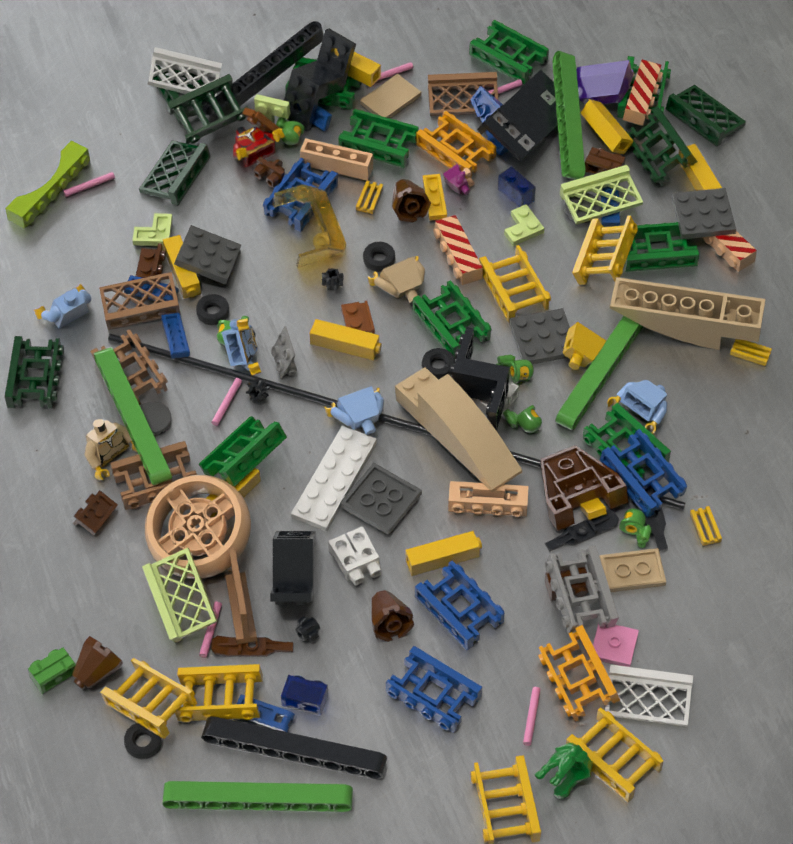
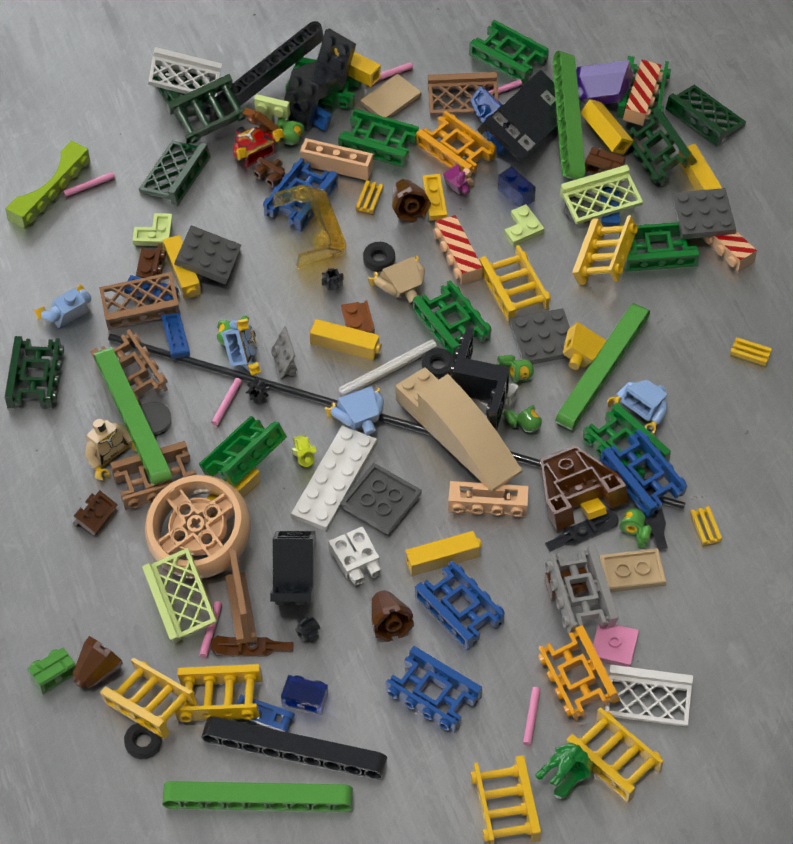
(208, 300): black tyre -> none
(303, 450): none -> neon yellow hips
(387, 368): none -> white axle
(689, 313): tan slope -> none

